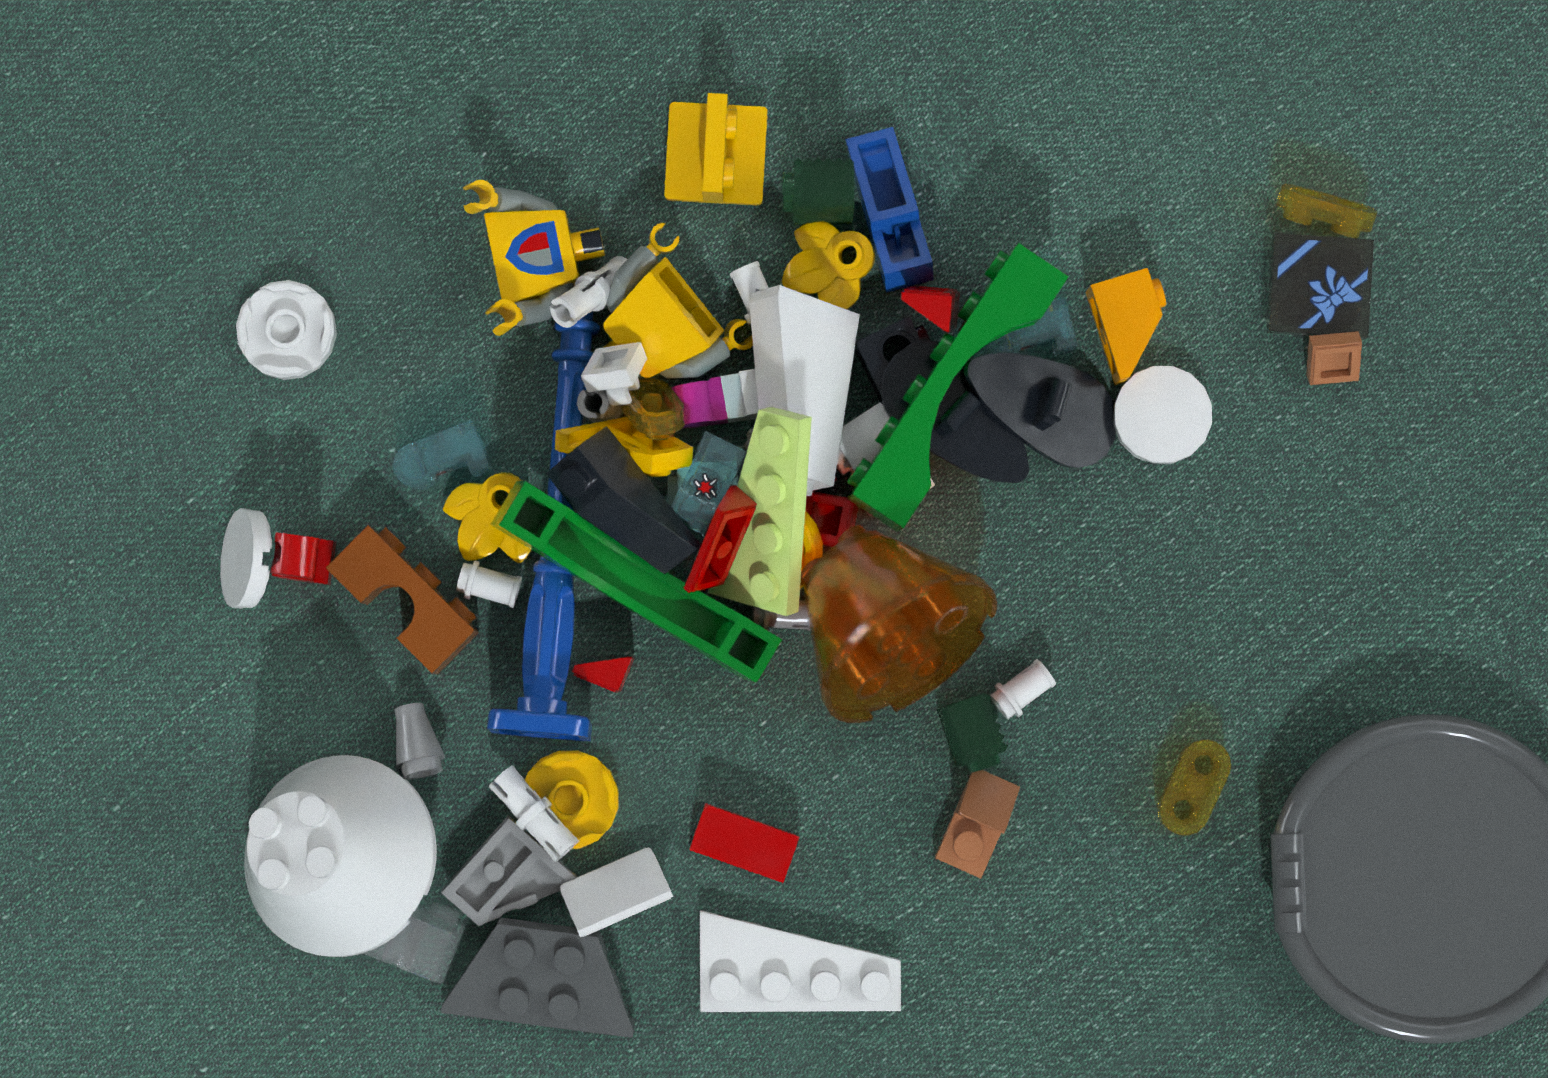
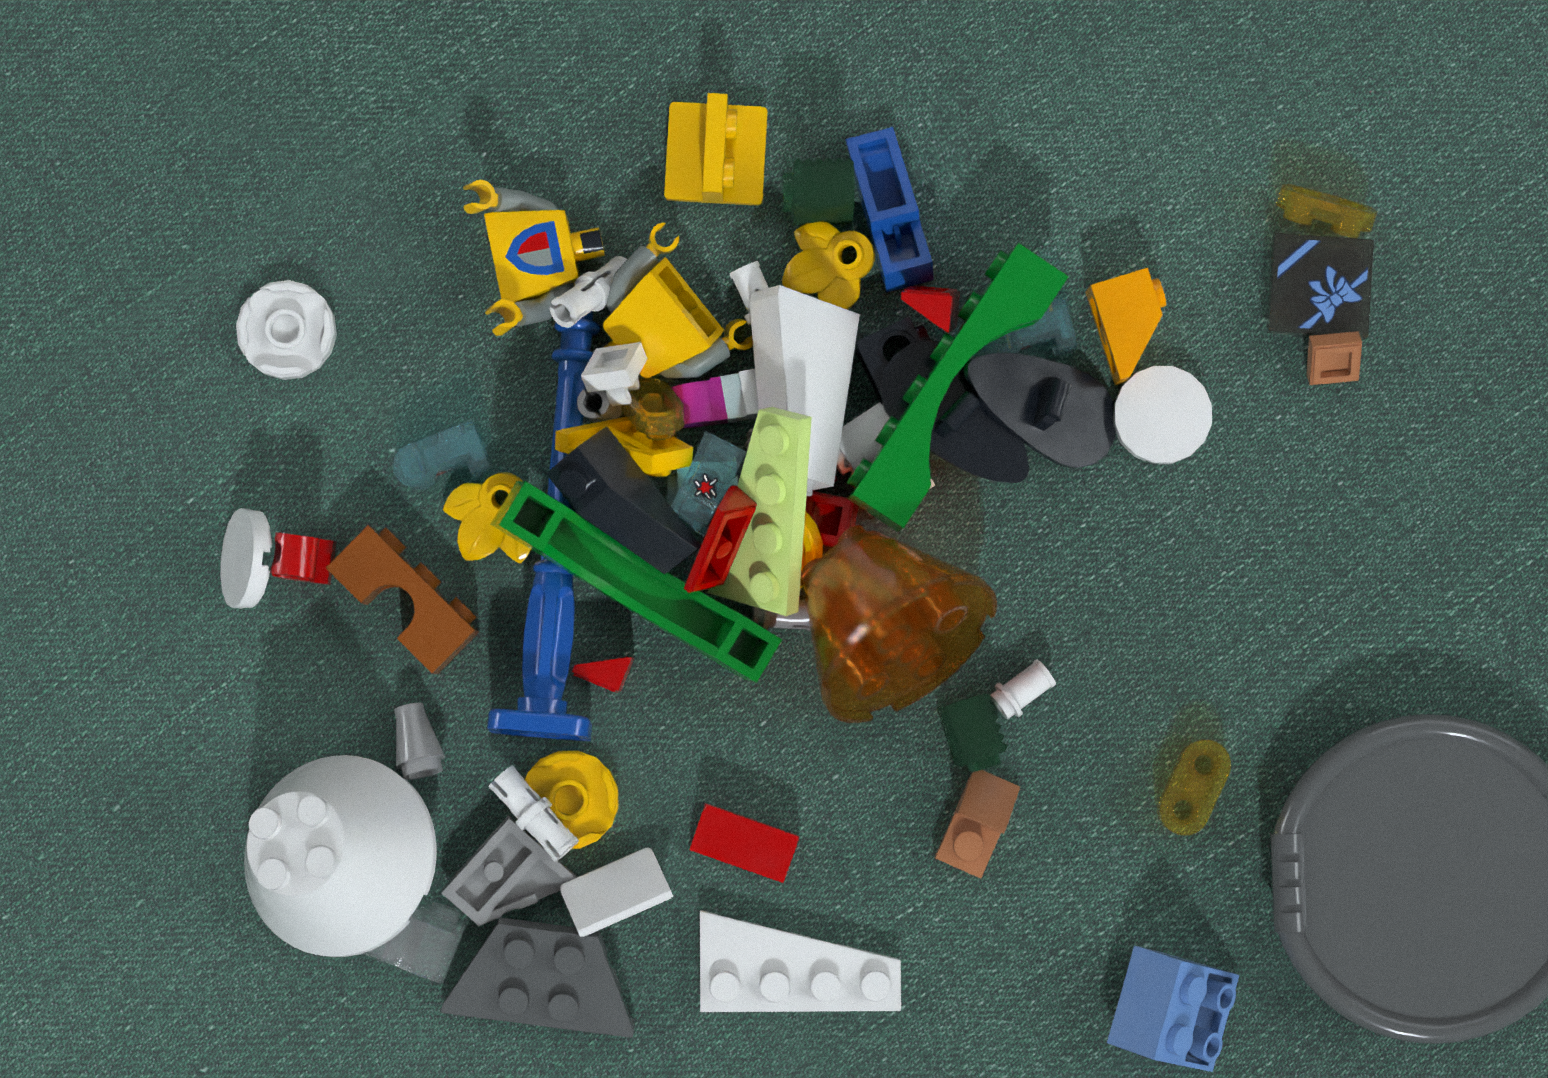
(488, 584): white pin -> none
(1173, 1009): none -> medium blue slope

